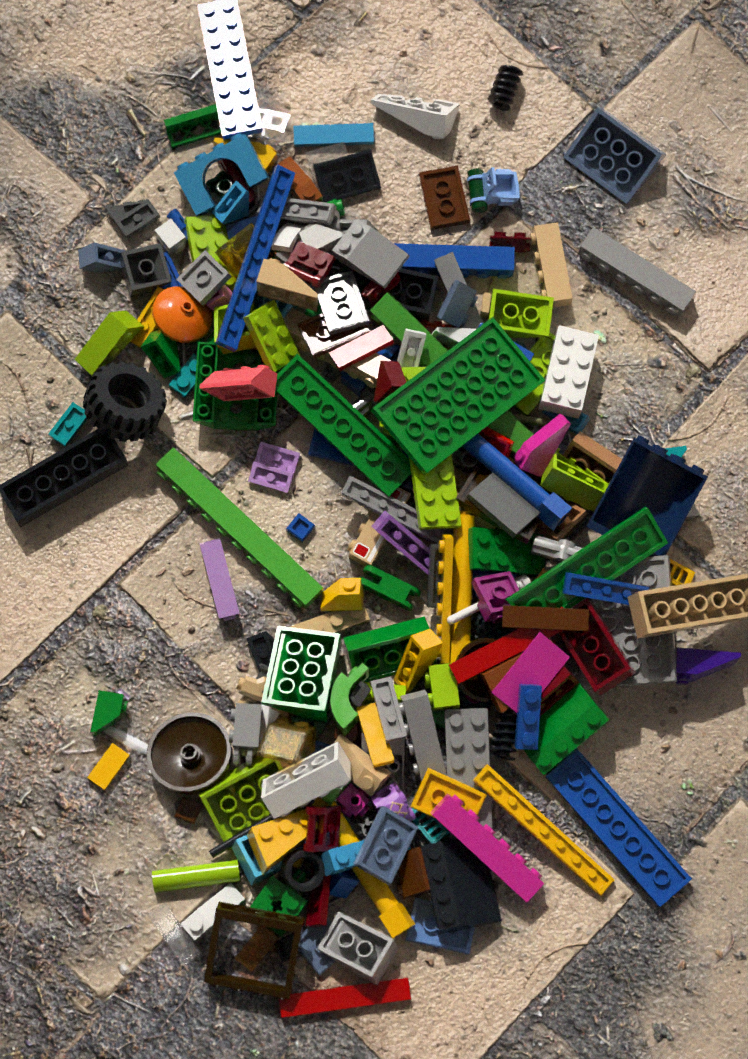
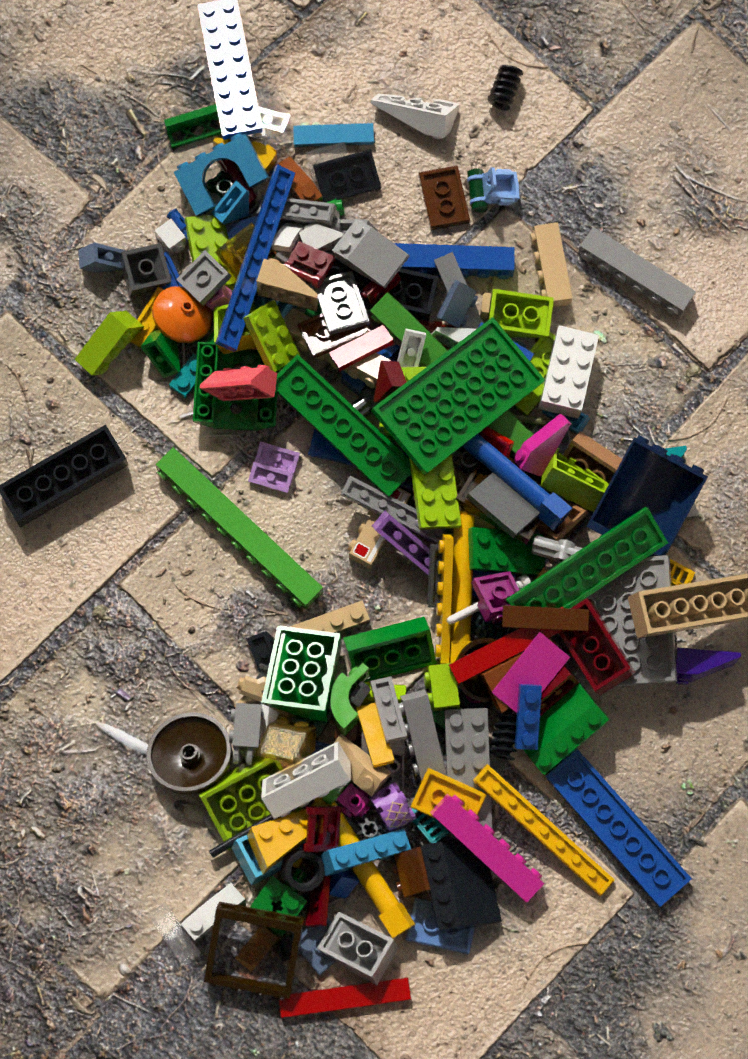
(68, 425): teal plate -> none
(107, 711): green slope -> none
(108, 766): yellow tile -> none
(116, 419): black tyre -> none
(132, 216): dark grey wing -> none
(188, 810): reddish brown tile -> none
(195, 876): lime brick -> none
(219, 579): lavender slope -> none
(300, 527): blue tile -> none
(343, 595): yellow slope -> none
(385, 845): sand blue tile -> none
(389, 587): green piece -> none
(418, 655): yellow slope -> none
(517, 241): dark red hinge -> none
(600, 588): blue plate -> none
(614, 155): sand blue slope -> none

